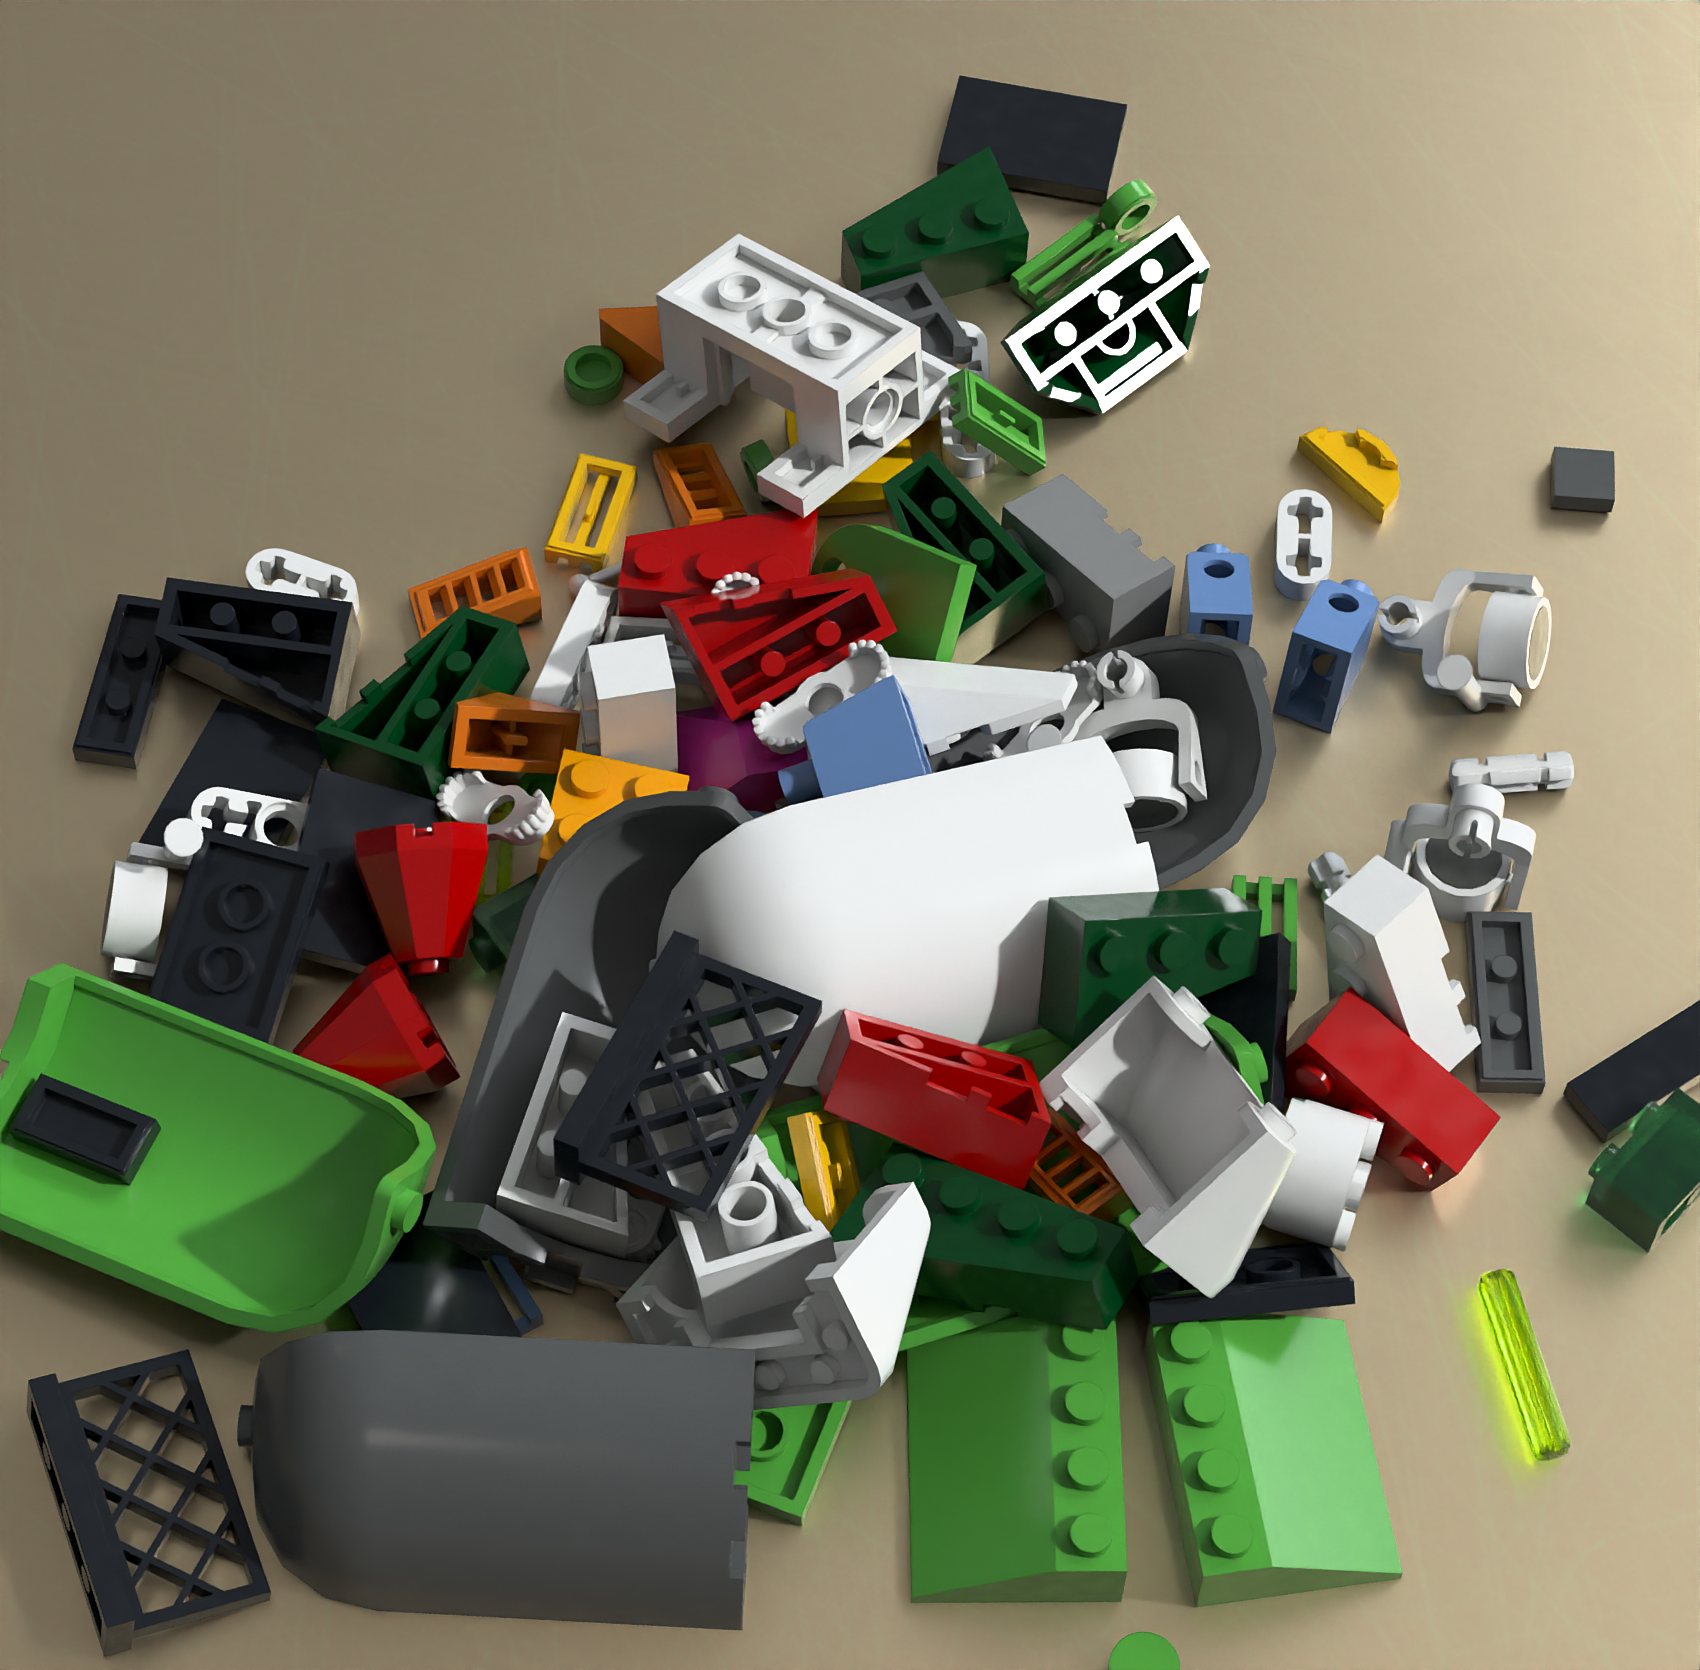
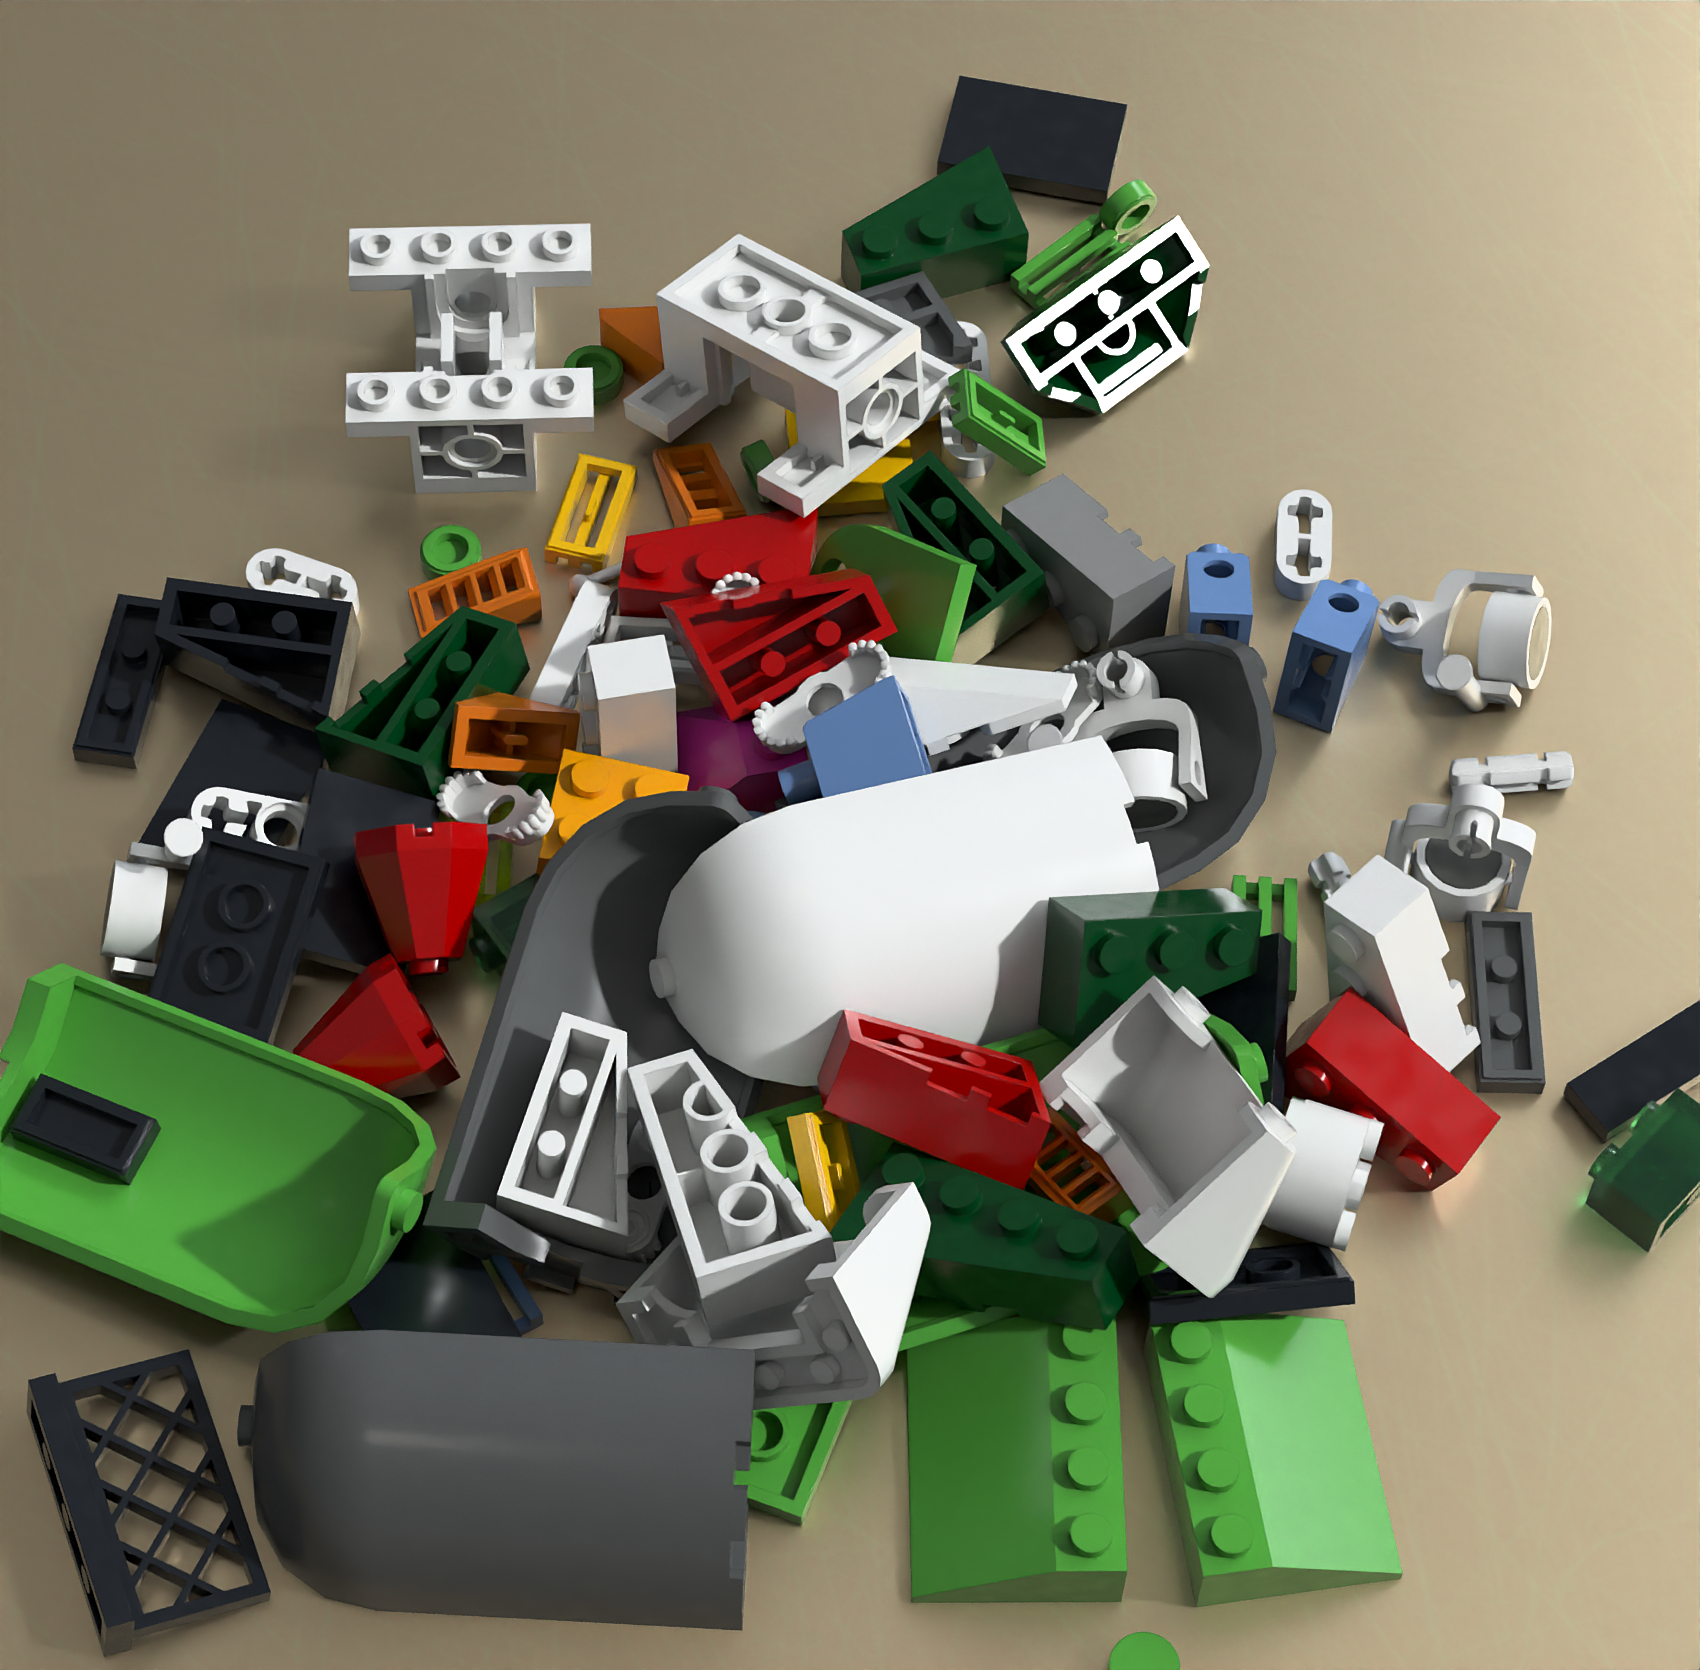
(448, 550): none -> bright green tile
(475, 376): none -> white piece
(629, 1067): black fence -> none
(1357, 464): yellow tile -> none
(1524, 1365): clear neon green axle -> none
(1582, 479): dark grey tile -> none

